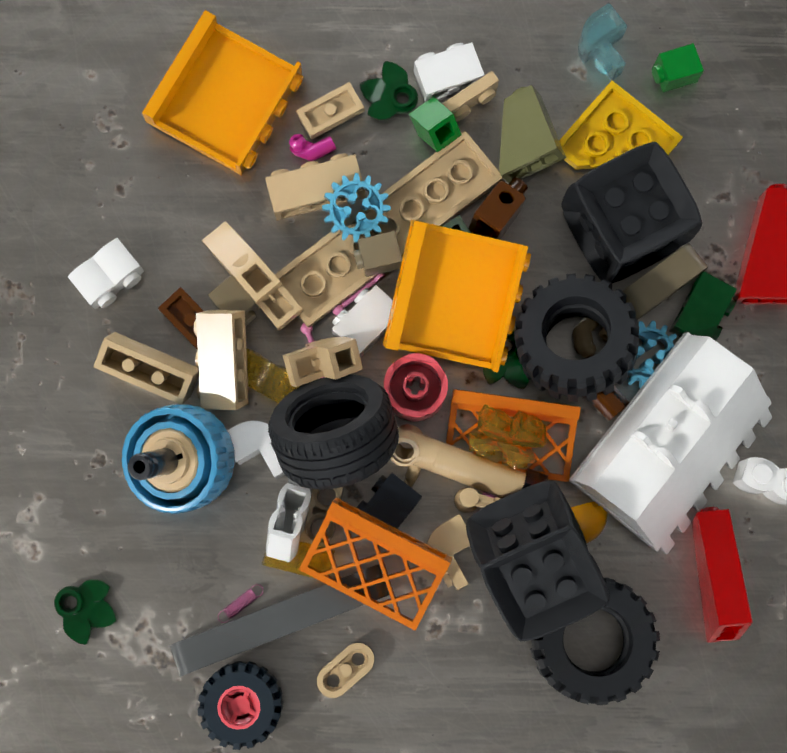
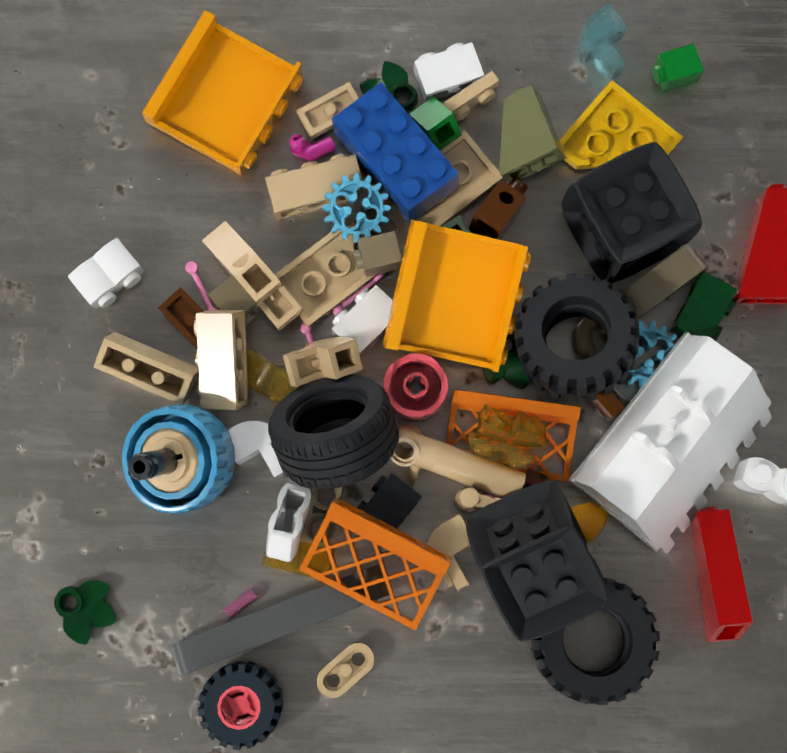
(192, 269): none -> bright pink hinge
(395, 152): none -> blue brick

